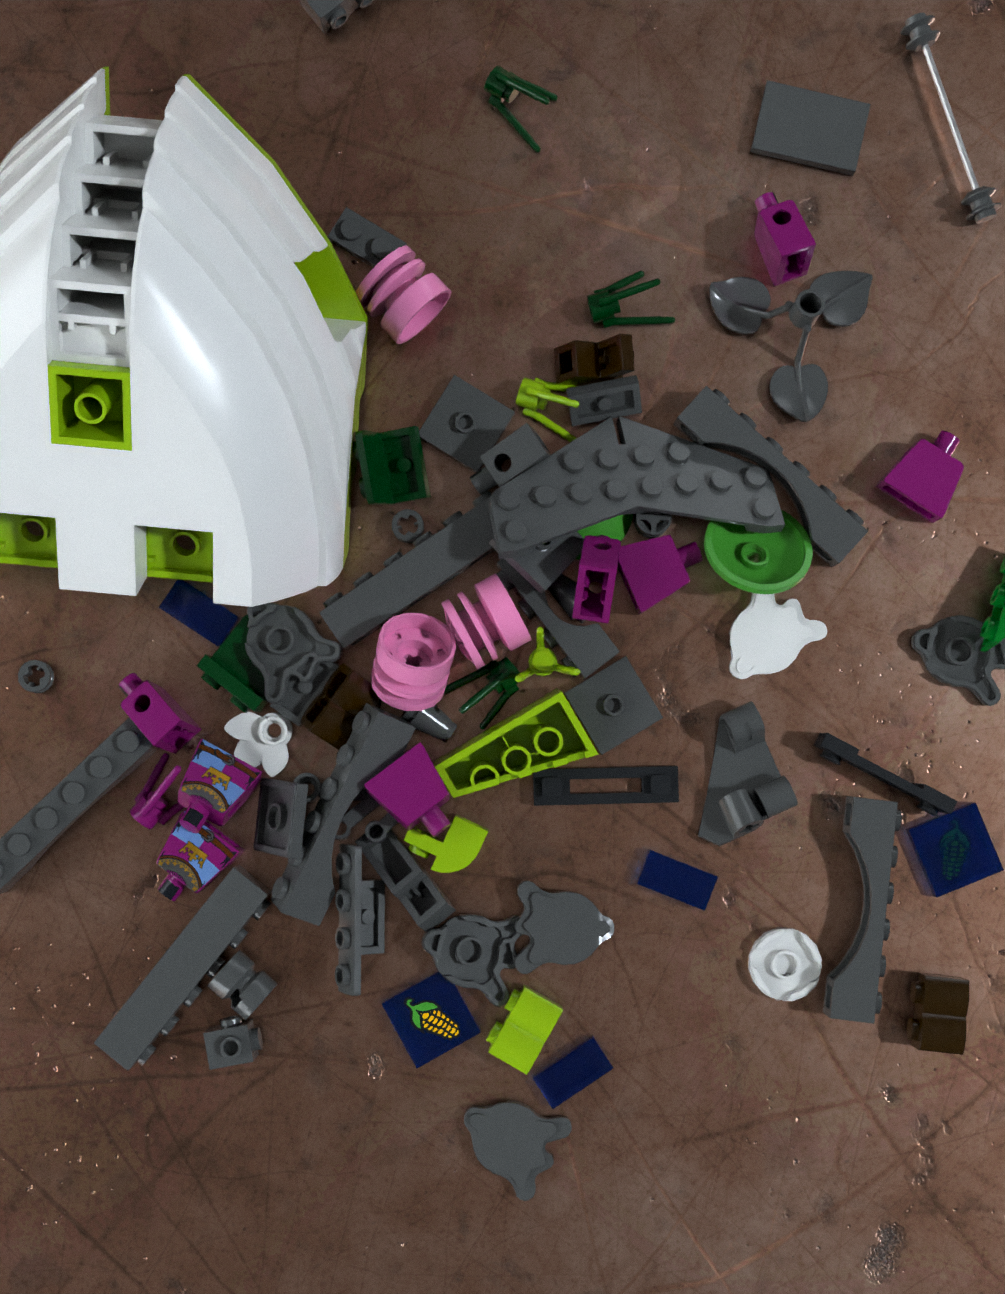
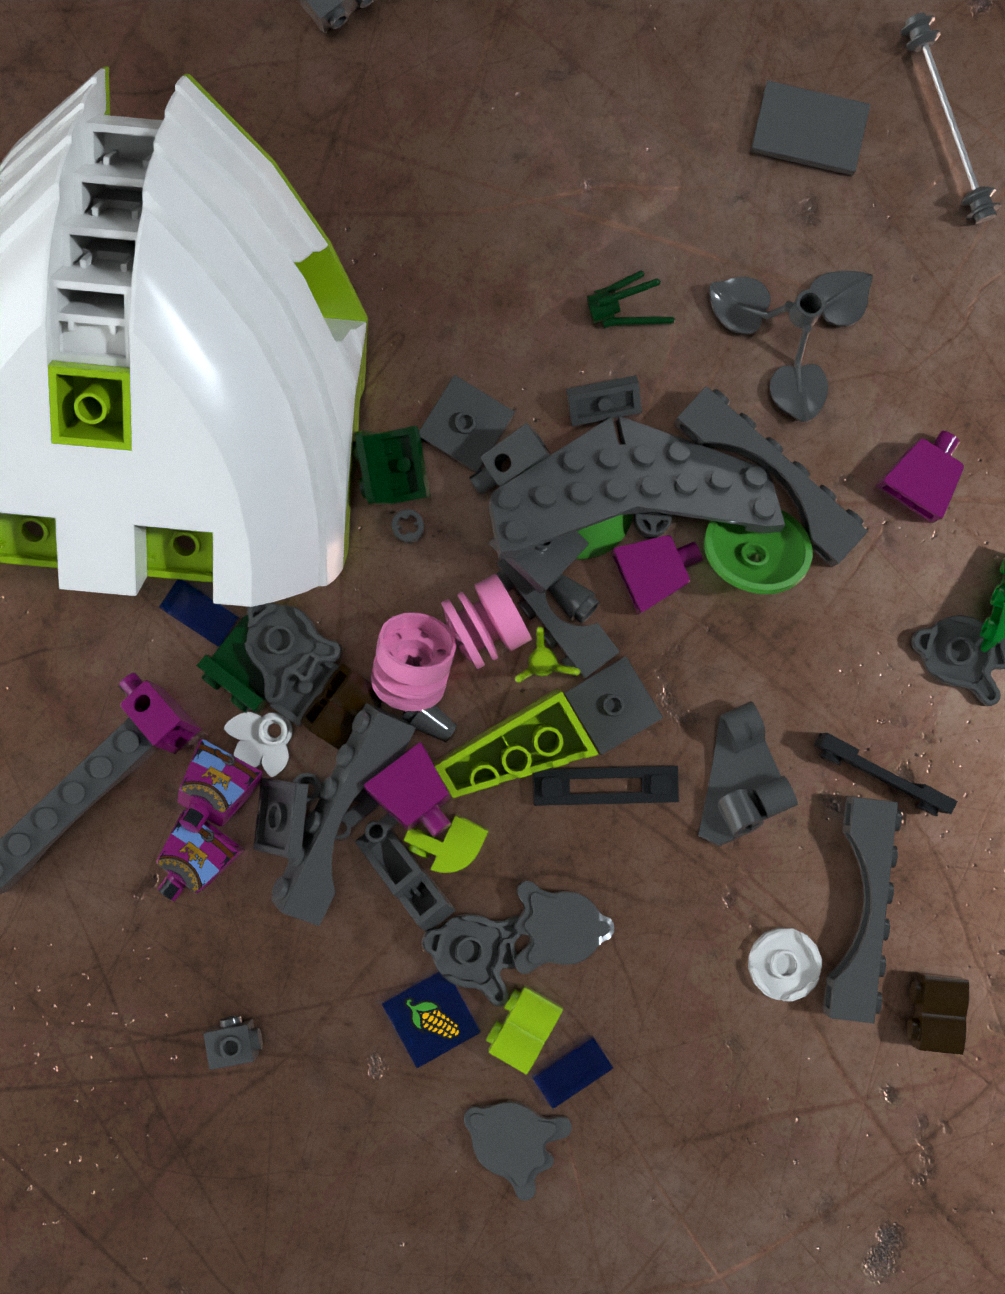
(26, 671): dark grey bush -> none
(150, 804): magenta plant -> none
(183, 967): dark grey brick -> none
(242, 984): dark grey wheel -> none
(360, 918): dark grey bracket -> none
(363, 238): dark grey plate -> none
(399, 291): bright pink wheel -> none
(411, 575): dark grey brick -> none
(500, 679): dark green plant -> none
(506, 86): dark green plant -> none
(536, 394): lime plant -> none
(594, 362): dark brown brick -> none
(600, 565): magenta torso -> none
(677, 879): clear blue tile -> none
(770, 636): white tile -> none
(783, 239): magenta torso -> none
(954, 849): clear blue tile -> none

